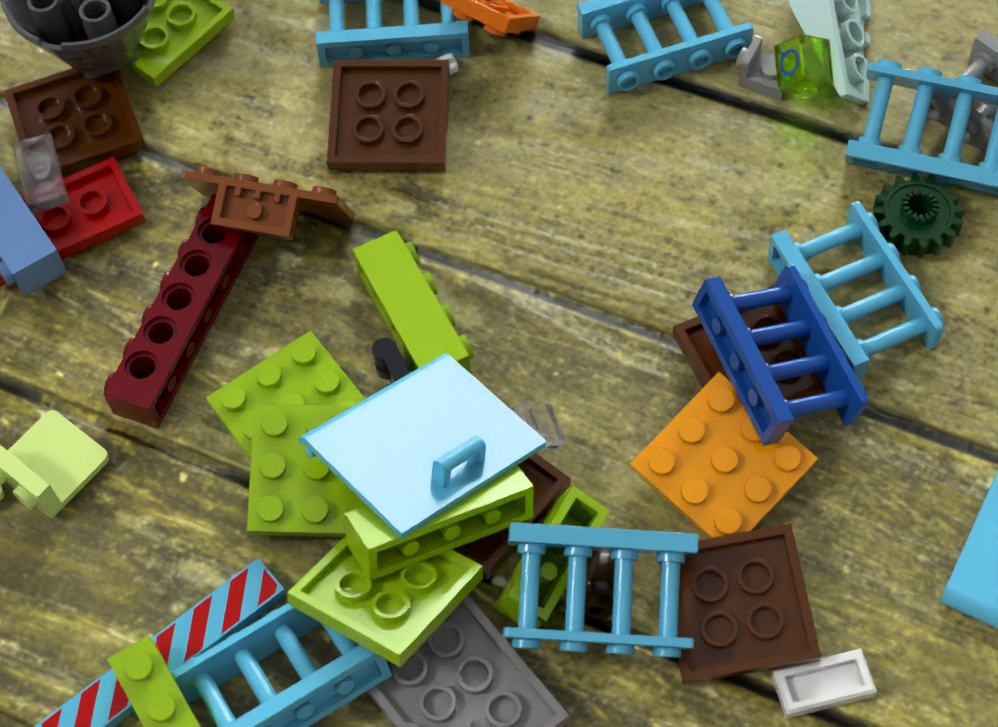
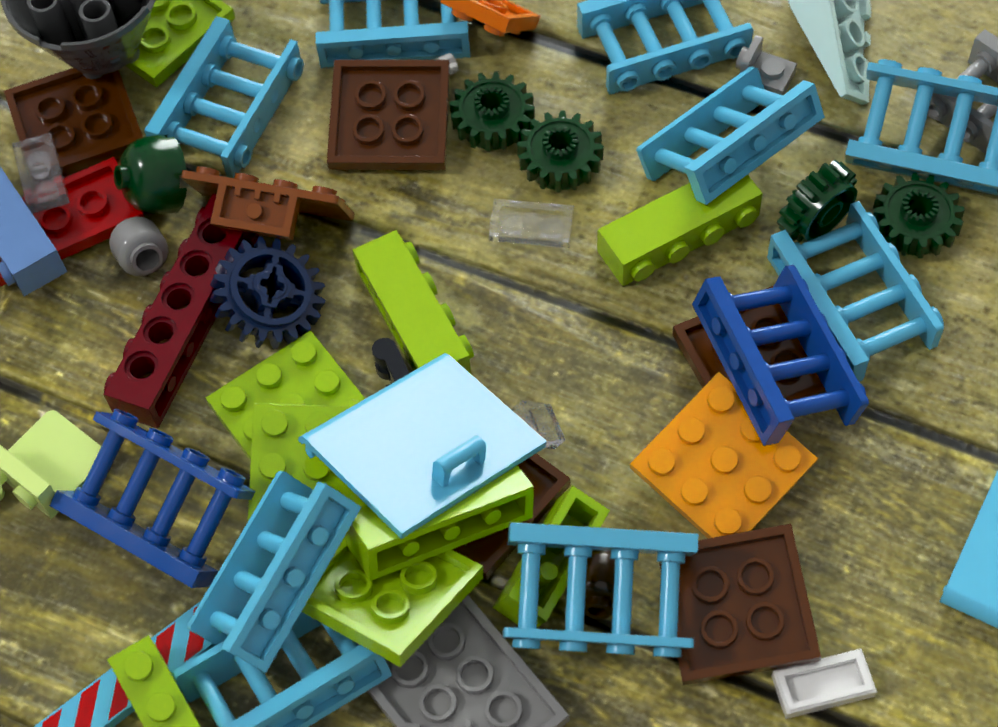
(118, 522): none -> blue fence
(138, 246): none -> light grey head
(151, 173): none -> dark green cylinder
(203, 72): none -> medium azure fence
(273, 569): none -> medium azure fence
(288, 285): none -> dark blue gear
(492, 112): none -> dark green gear
(531, 223): none -> clear plate
(560, 151): none -> dark green gear
(674, 227): none -> lime brick
(743, 149): none -> medium azure fence
(803, 65): clear neon green brick -> none
(819, 202): none -> dark green gear

